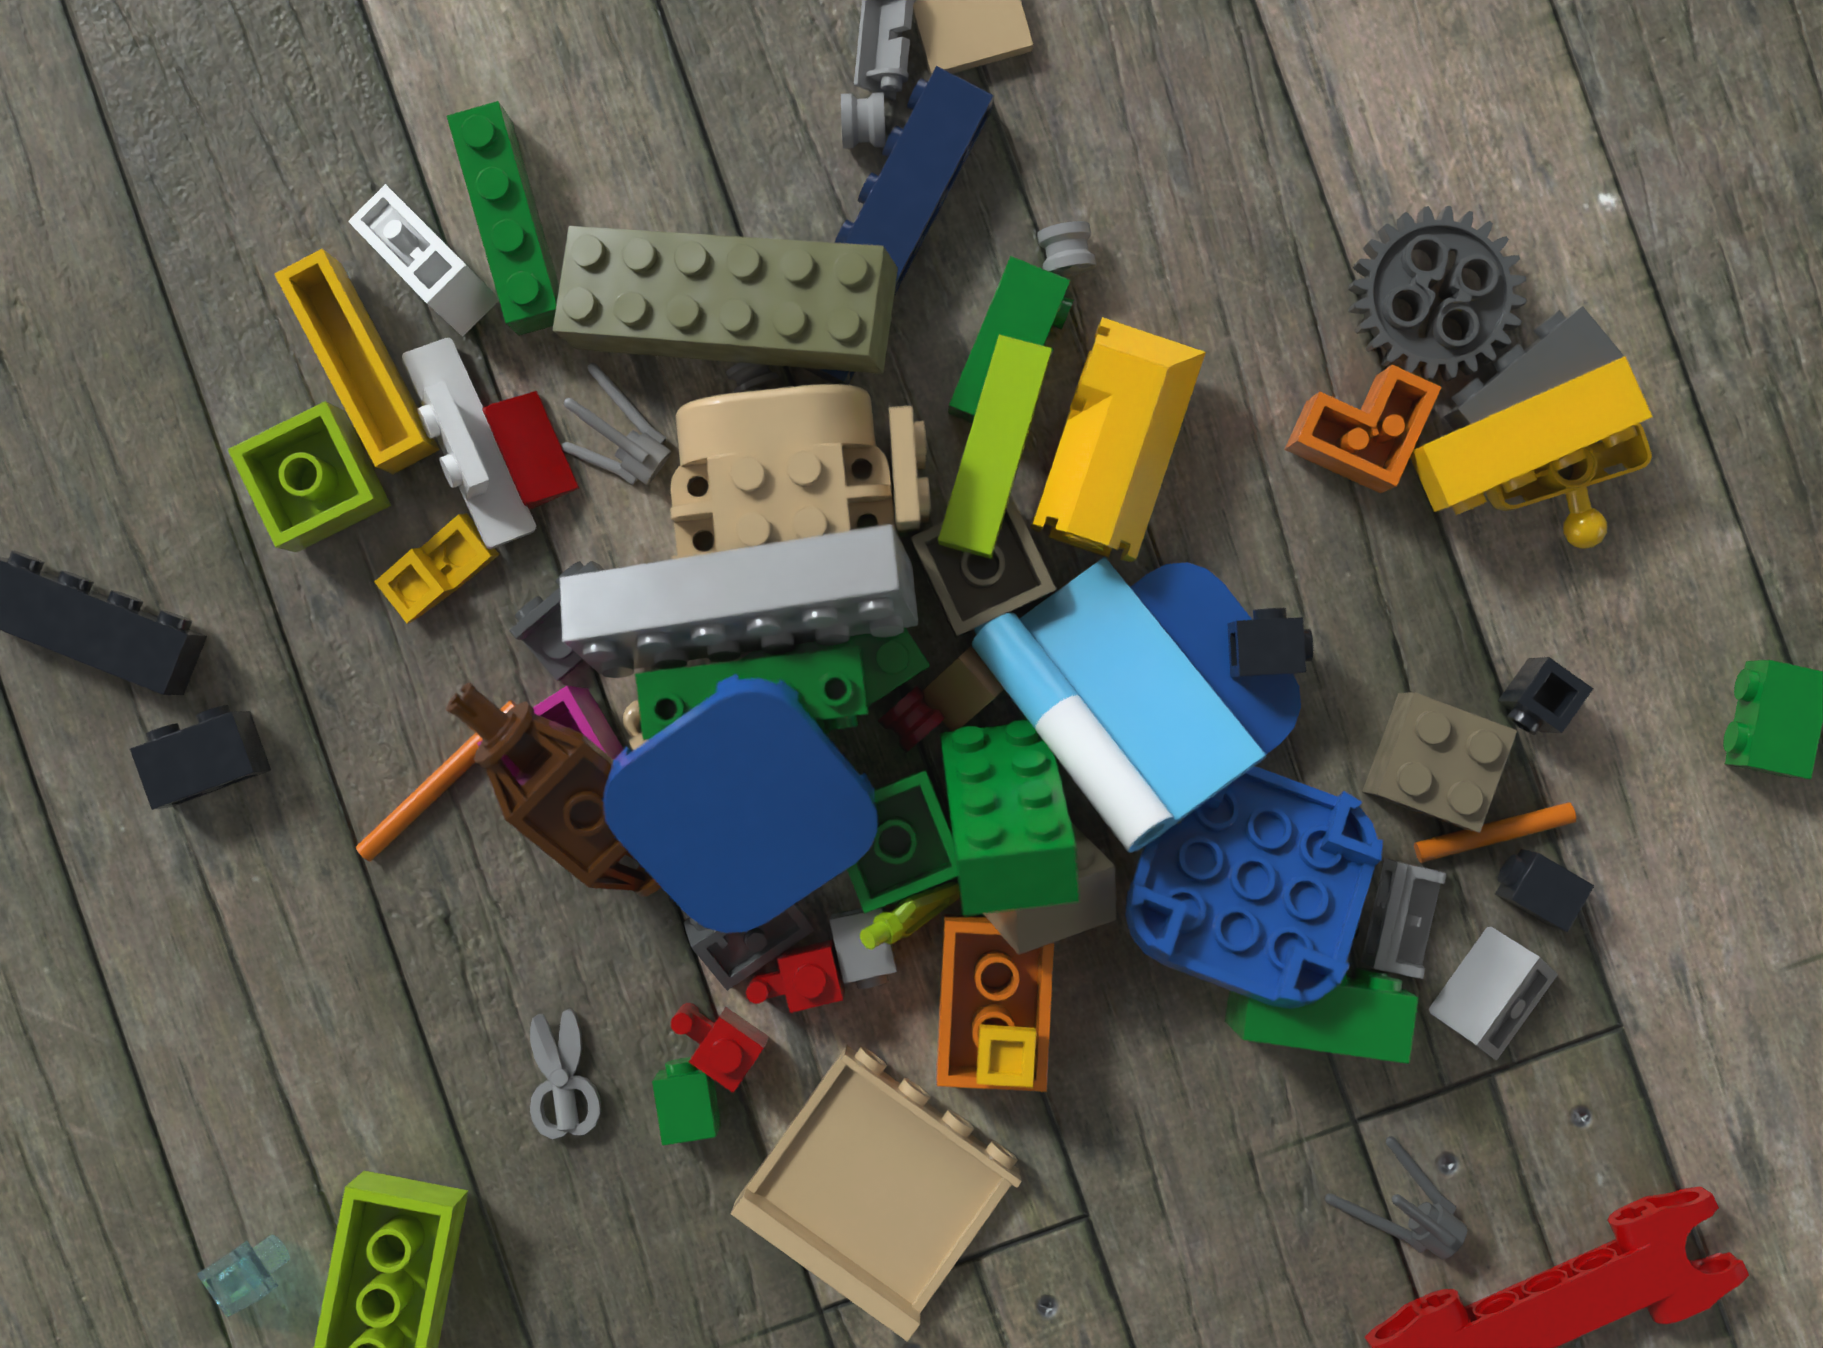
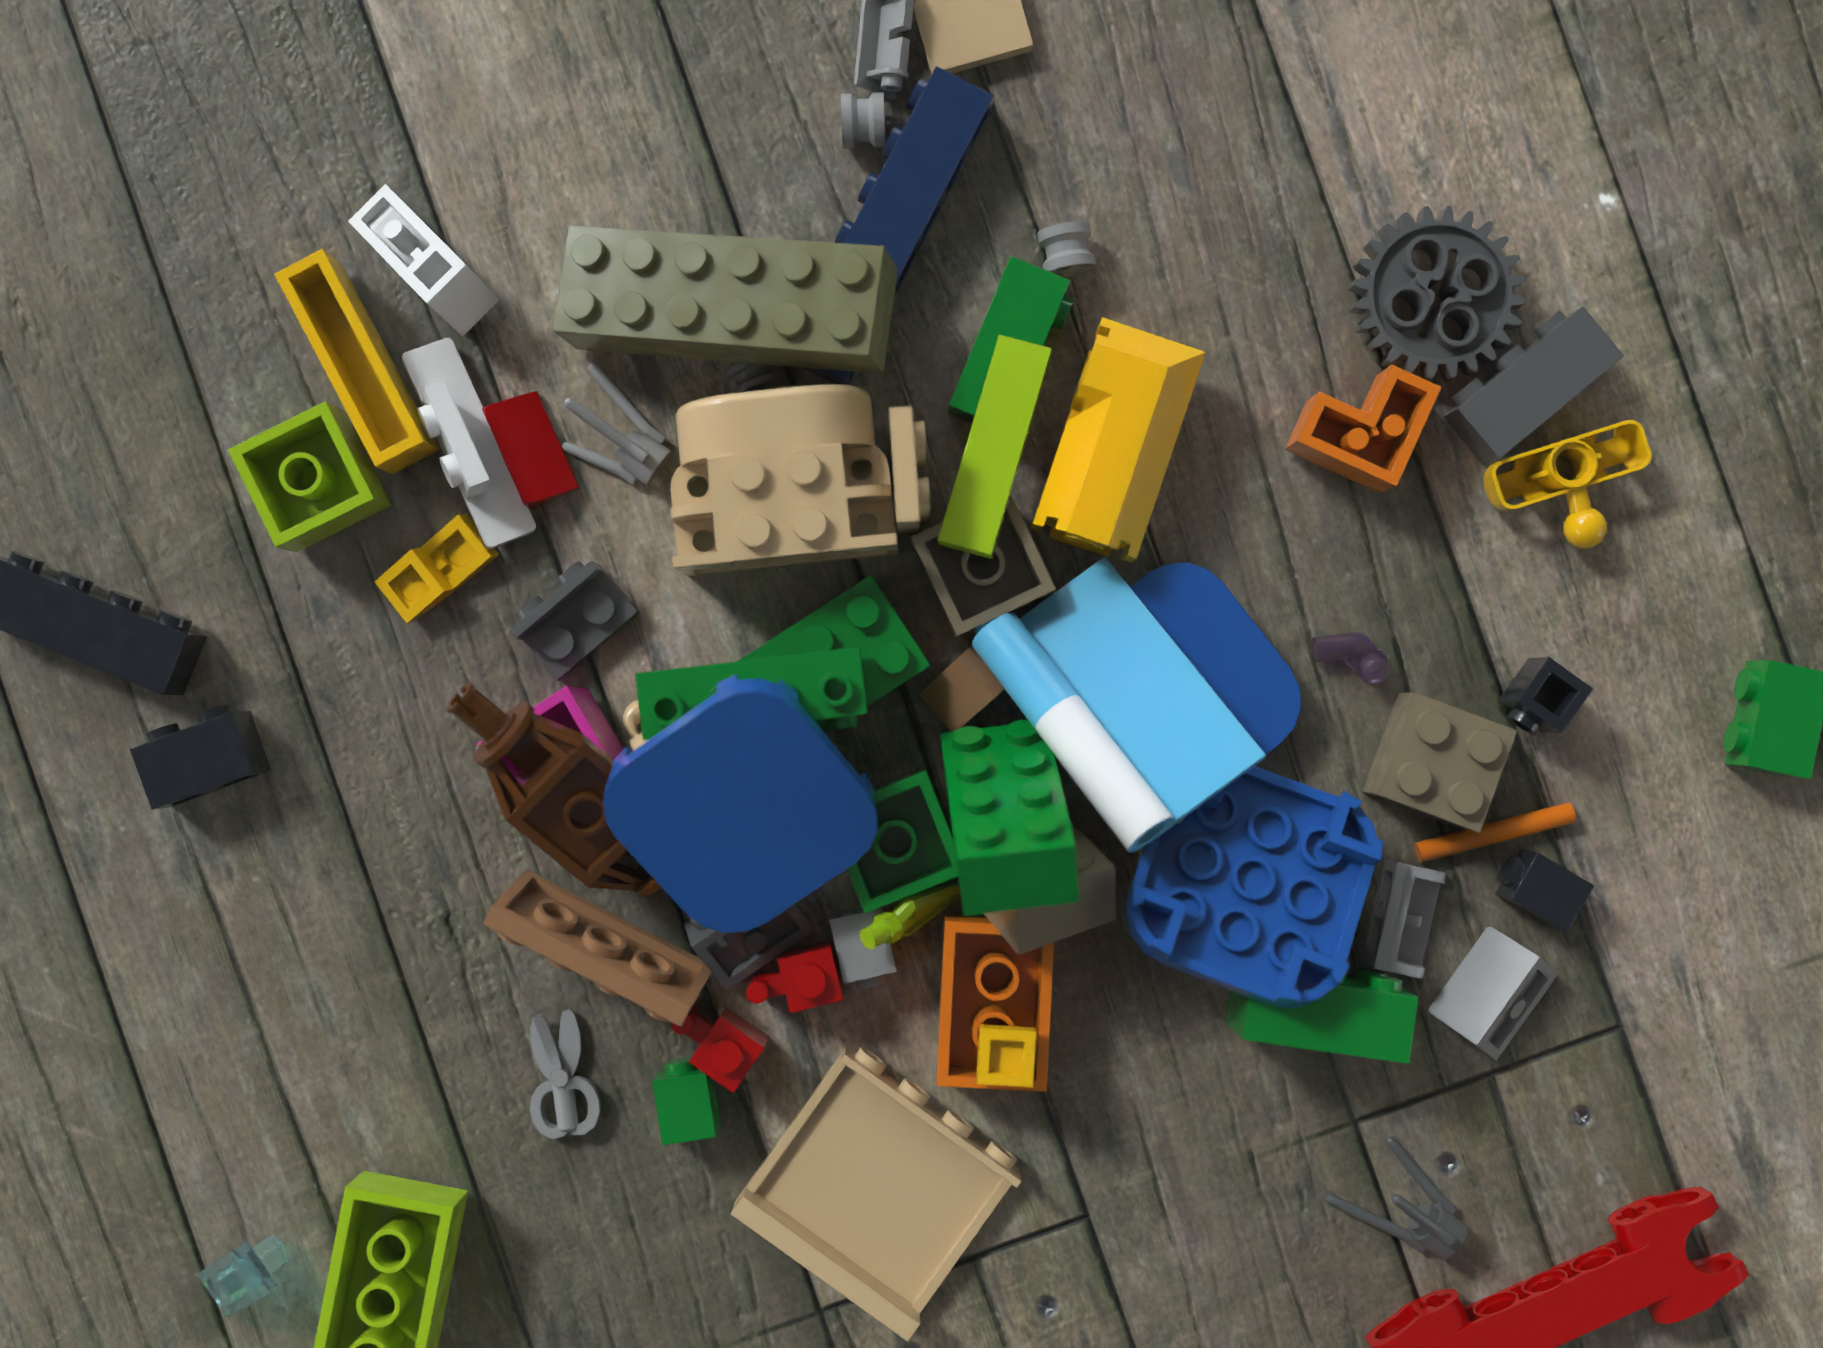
(422, 797): orange bar -> none
(506, 216): green brick -> none
(599, 947): none -> medium nougat plate
(740, 602): light grey brick -> none
(911, 719): dark red wheel -> none
(1269, 644): black brick -> none
(1356, 651): none -> clear purple arm
(1529, 435): yellow brick -> none

